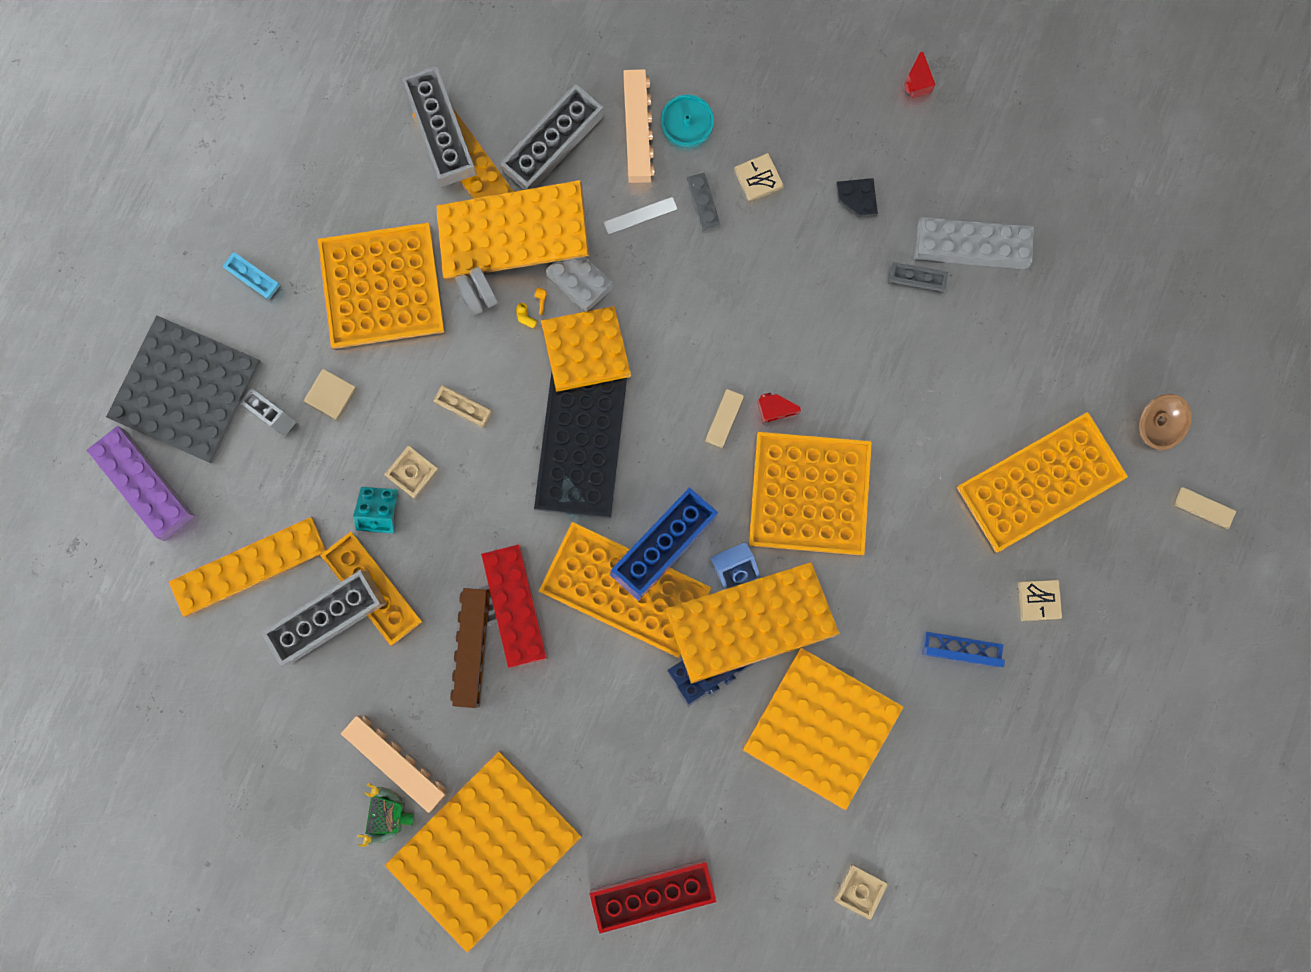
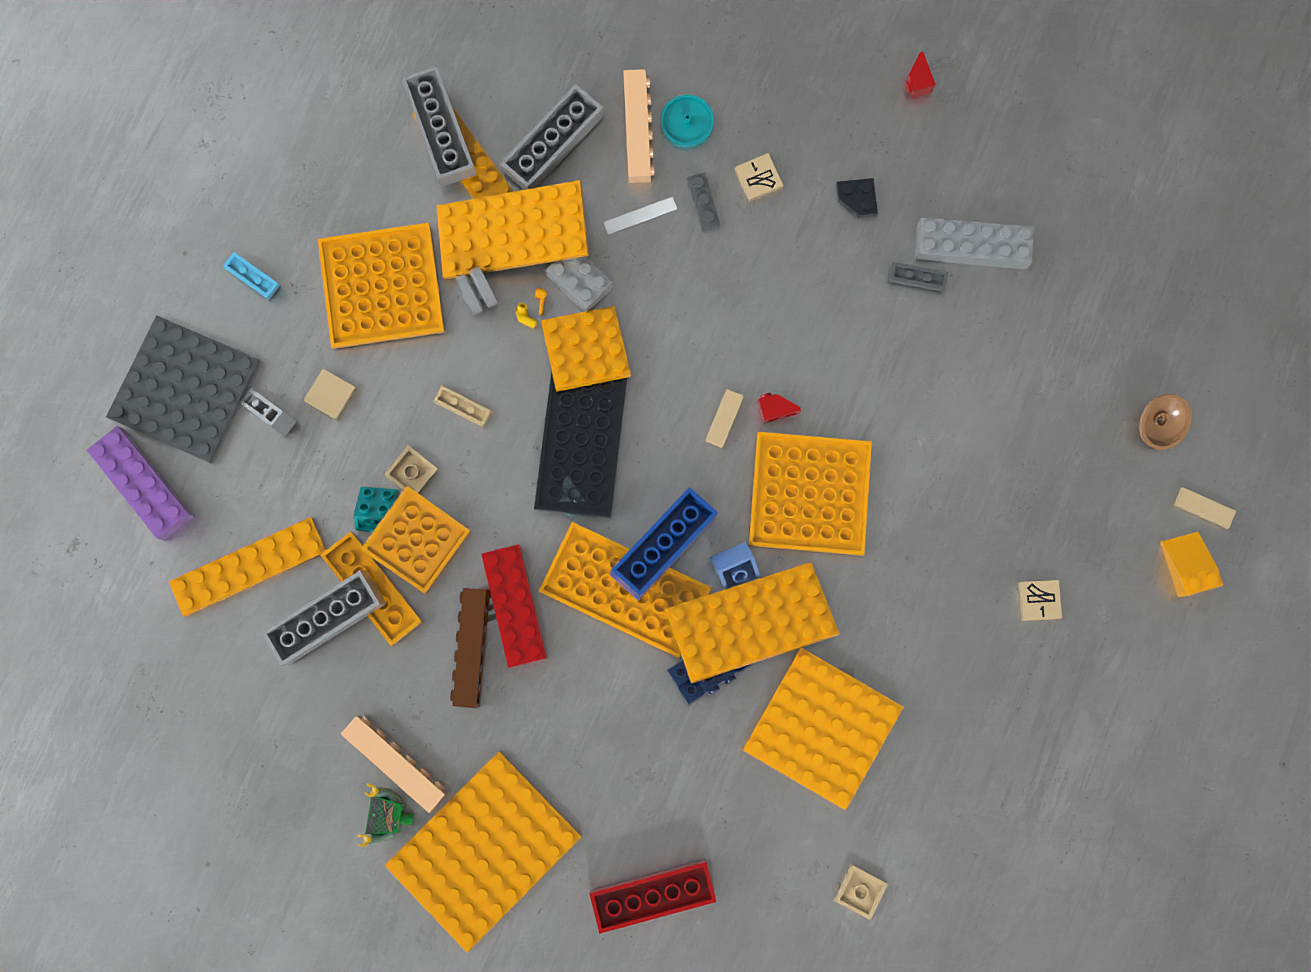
(415, 539): none -> light orange plate
(964, 657): blue fence -> none
(1041, 482): light orange plate -> none
(1191, 565): none -> light orange slope

